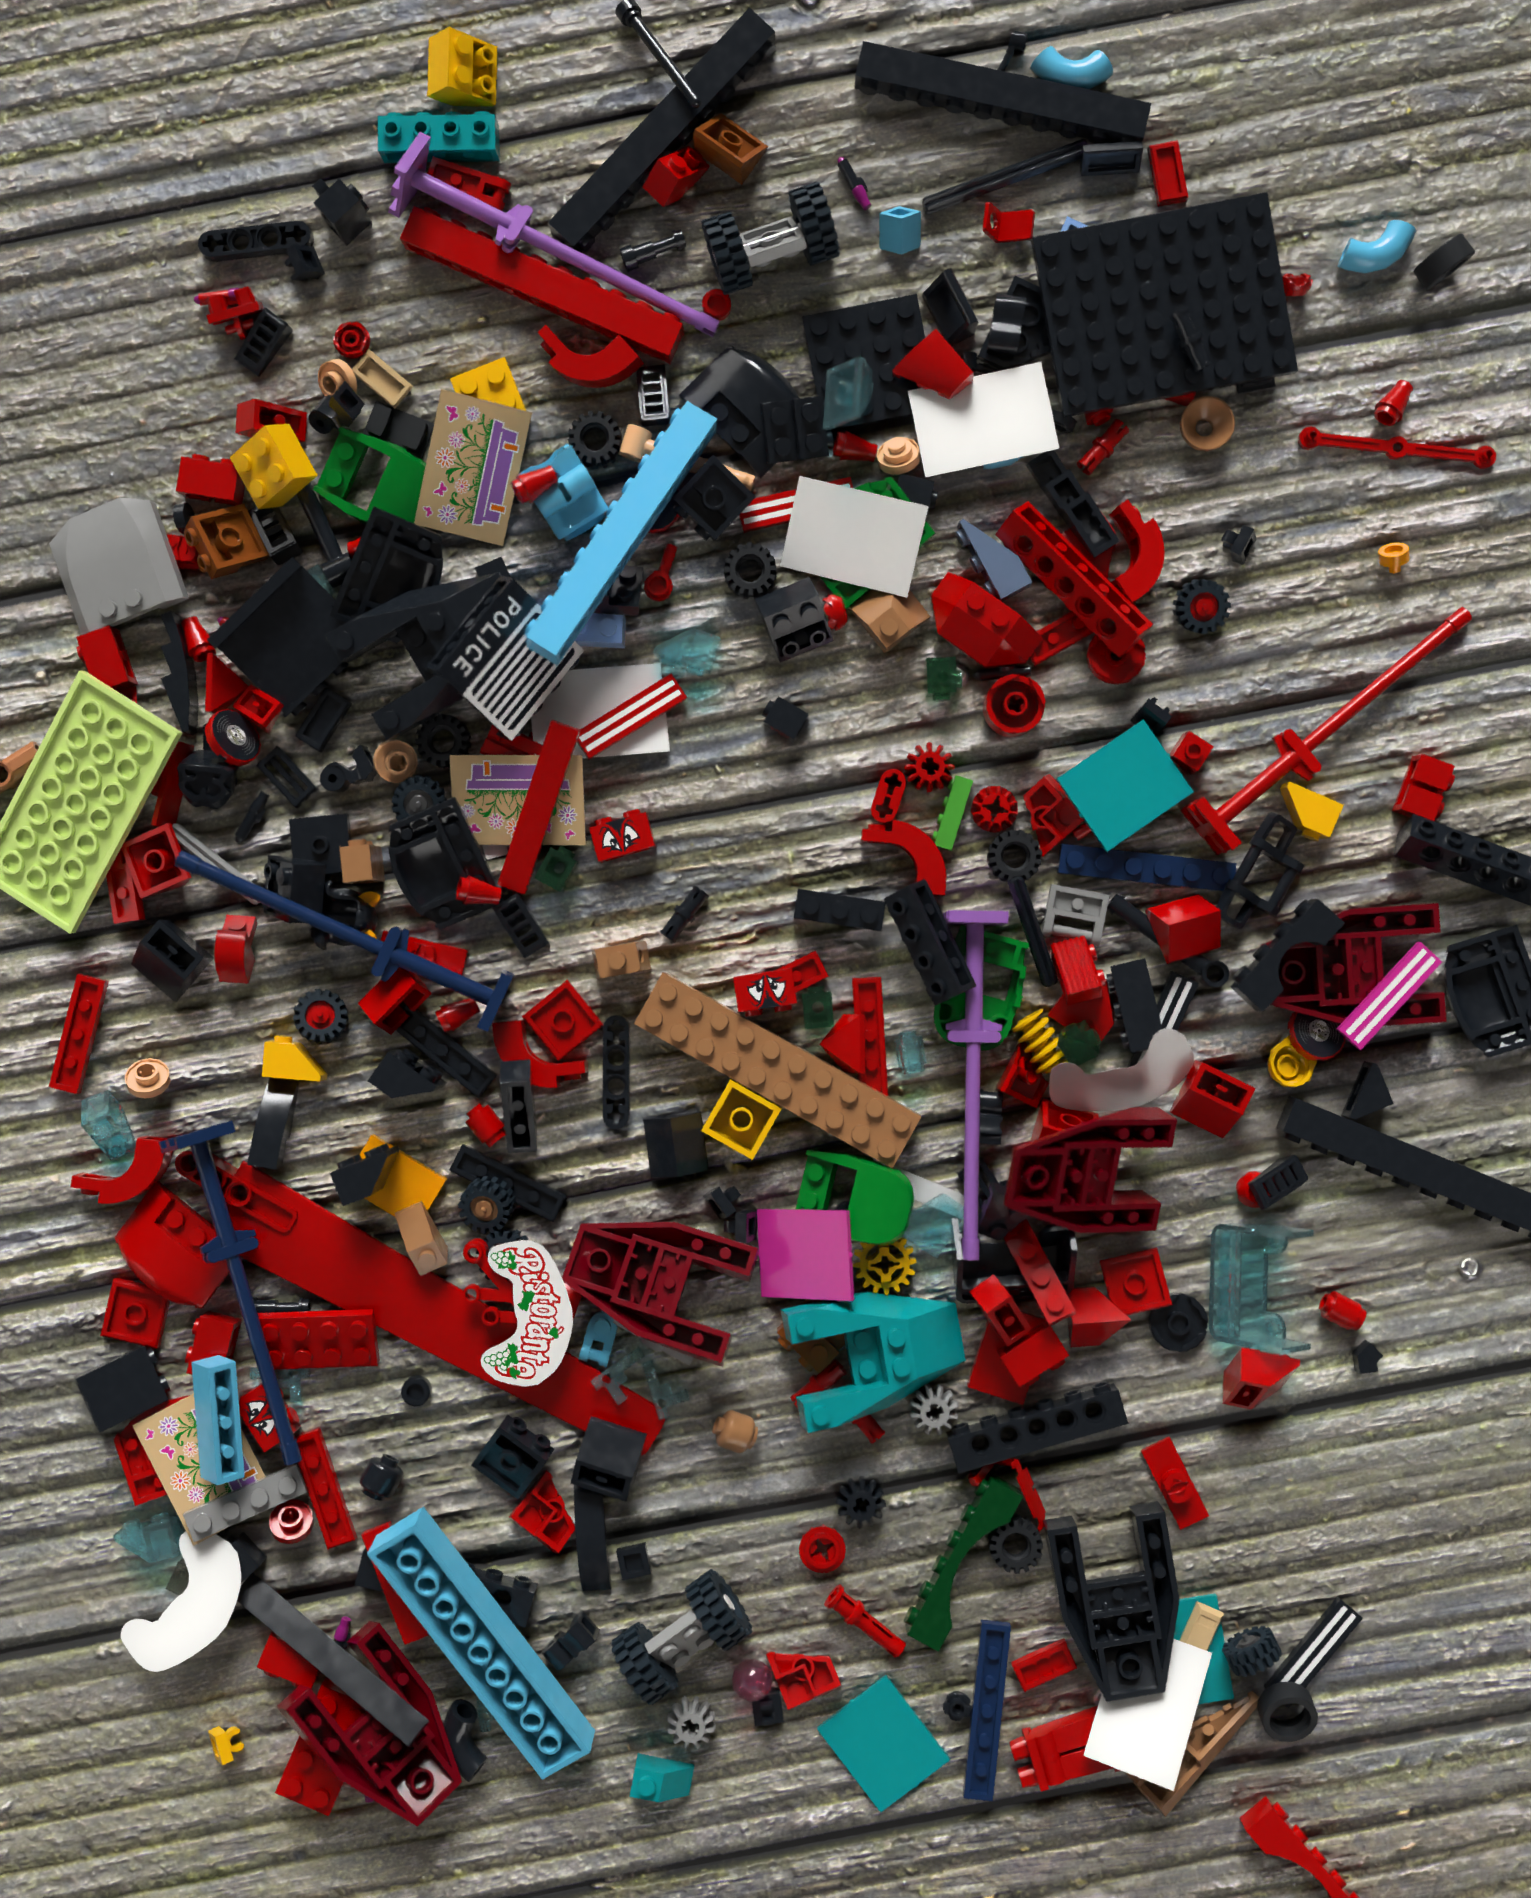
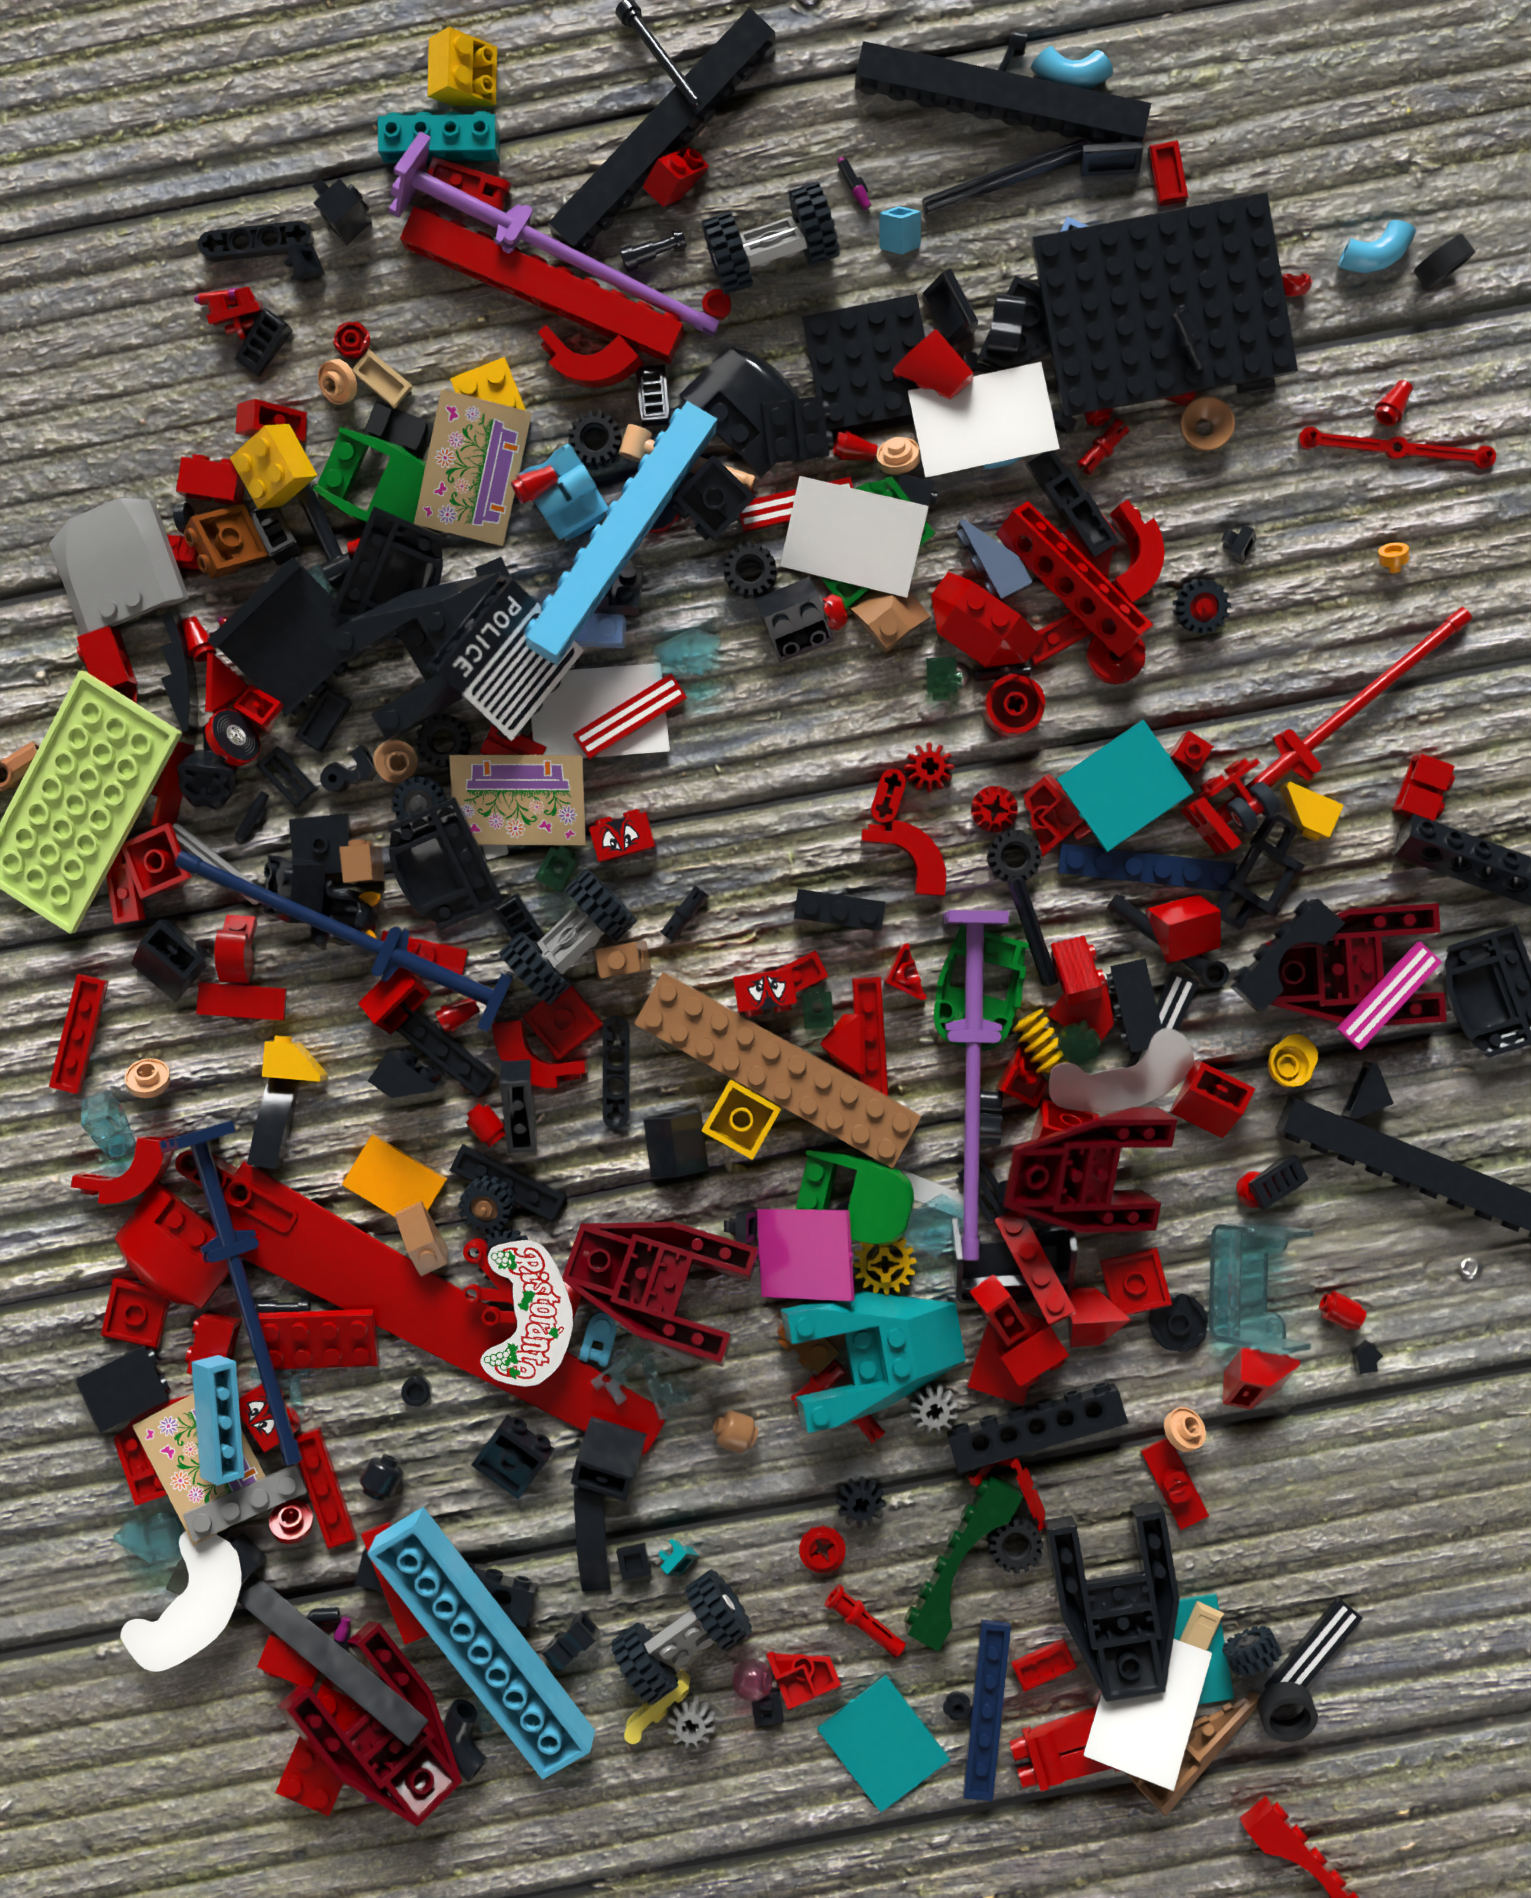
(221, 1743): yellow tile -> none
(241, 1001): none -> red piece
(320, 1016): black wheel -> none
(324, 1615): none -> black arm
(336, 410): black leg -> none
(363, 1177): black slope -> none
(477, 892): red cone -> none
(538, 806): red tile -> none
(544, 1514): red slope -> none
(569, 939): none -> black plate
(647, 1713): none -> light yellow plate
(659, 585): red plate -> none
(660, 1778): teal slope -> none
(679, 1560): none -> teal tile
(721, 1201): black tile -> none
(728, 147): dark orange slope -> none
(784, 718): black brick -> none
(847, 392): clear light blue slope -> none
(904, 974): none -> red slope
(910, 1052): clear light blue brick -> none
(929, 942): black brick -> none
(953, 812): bright green piece -> none
(996, 1219): black wing -> none
(1008, 226): red bracket -> none
(1078, 905): light grey plate -> none
(1153, 715): black tile -> none
(1184, 1429): none -> light nougat plate
(1247, 804): none -> plate
(1314, 1037): tile -> none

